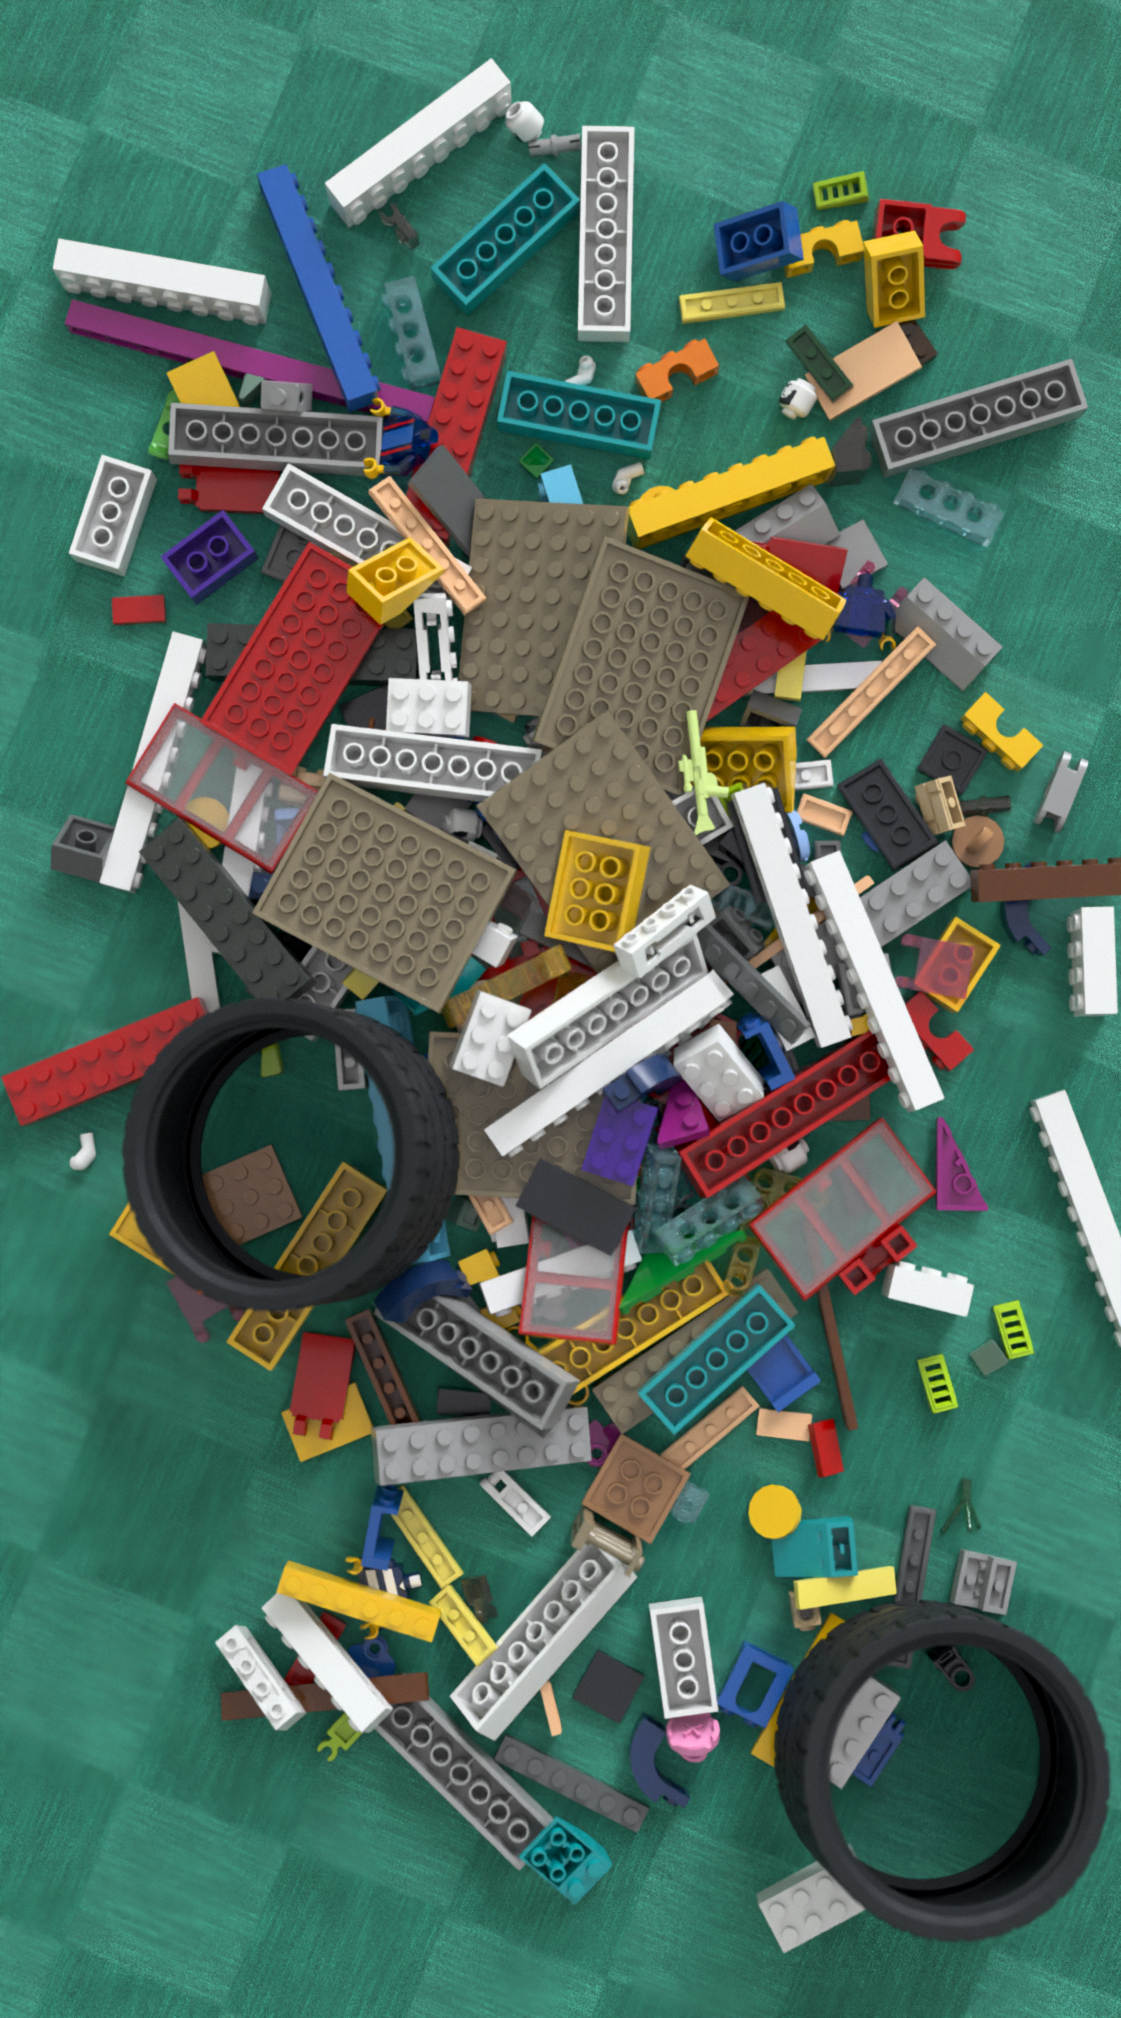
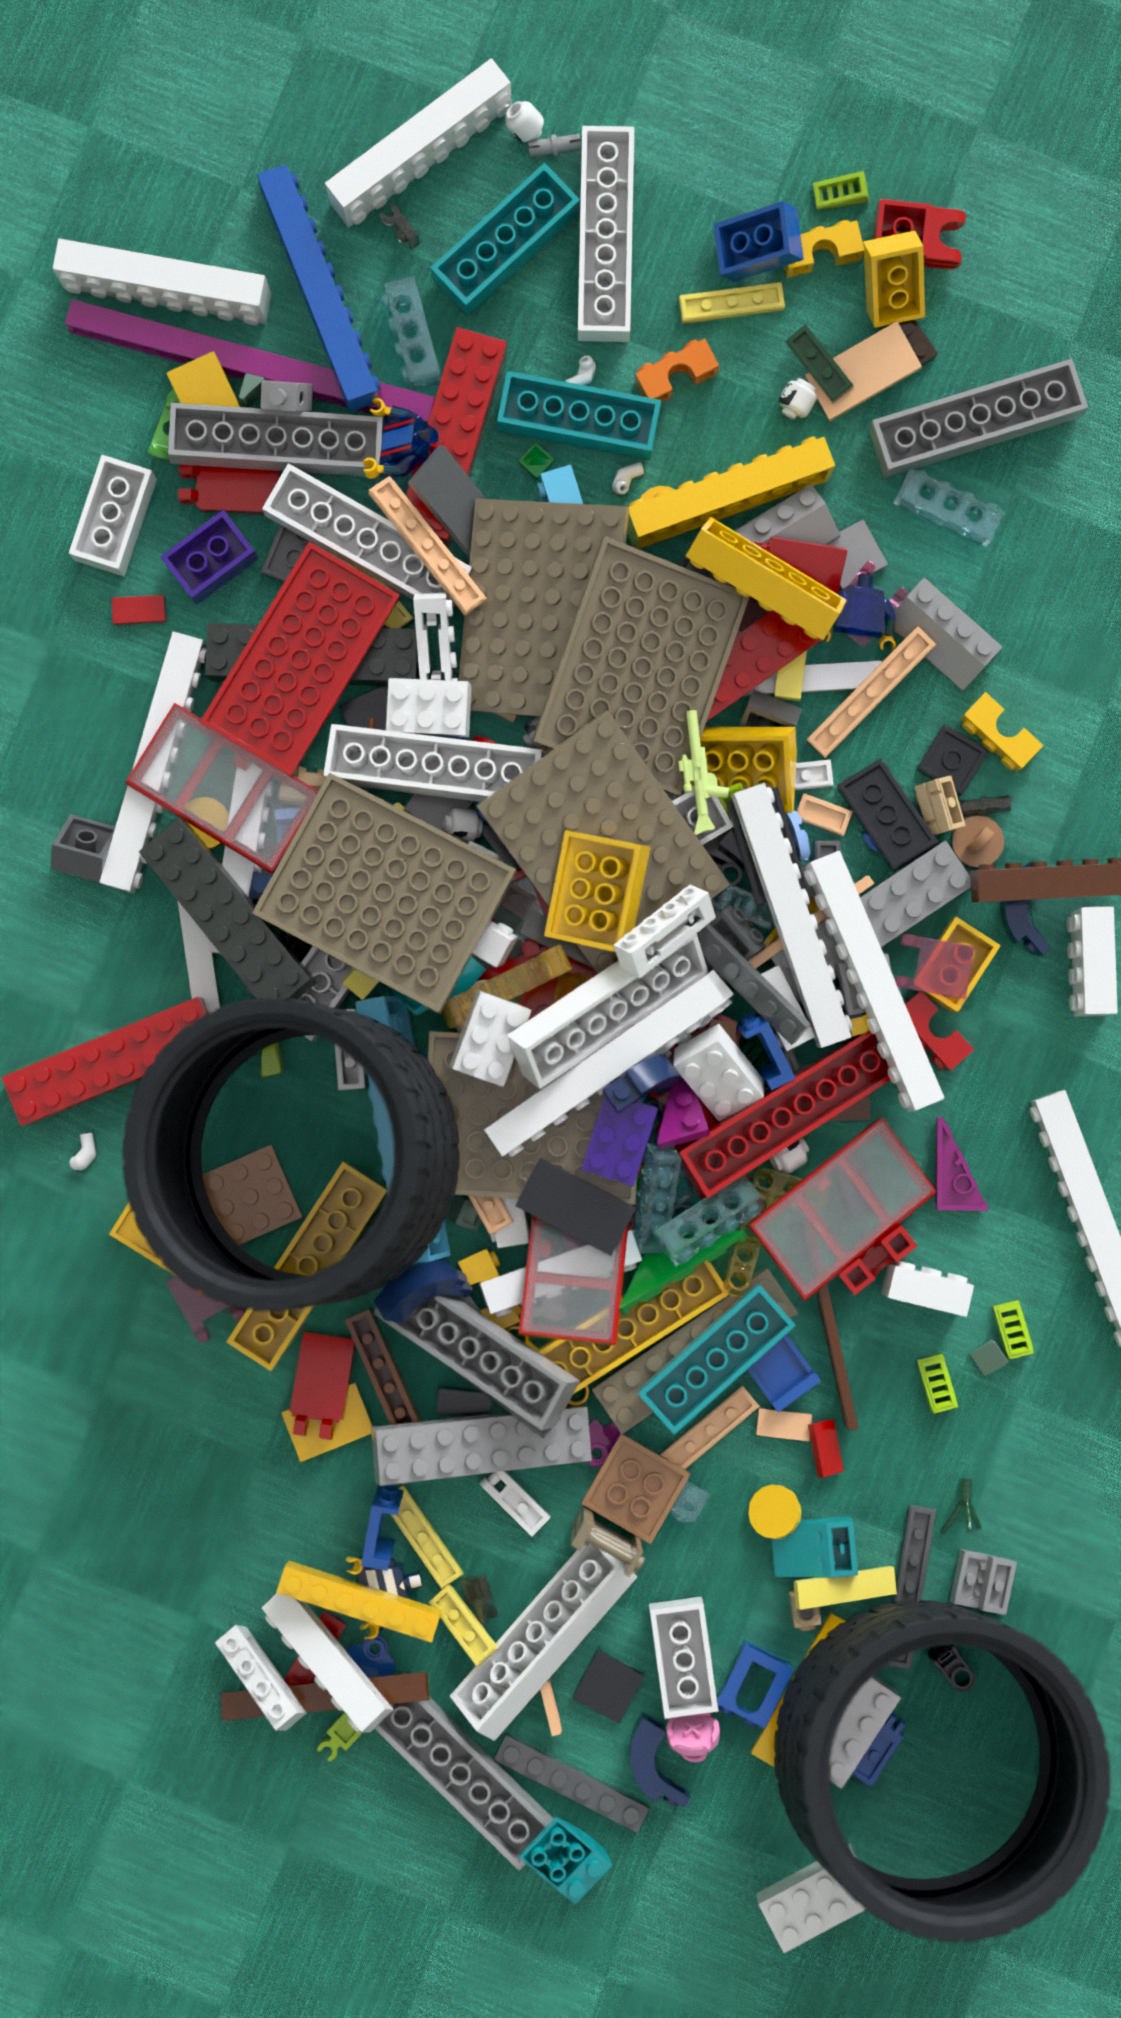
(392, 579): yellow slope -> none
(850, 456): clear smoke slope -> none
(1061, 791): light grey piece -> none

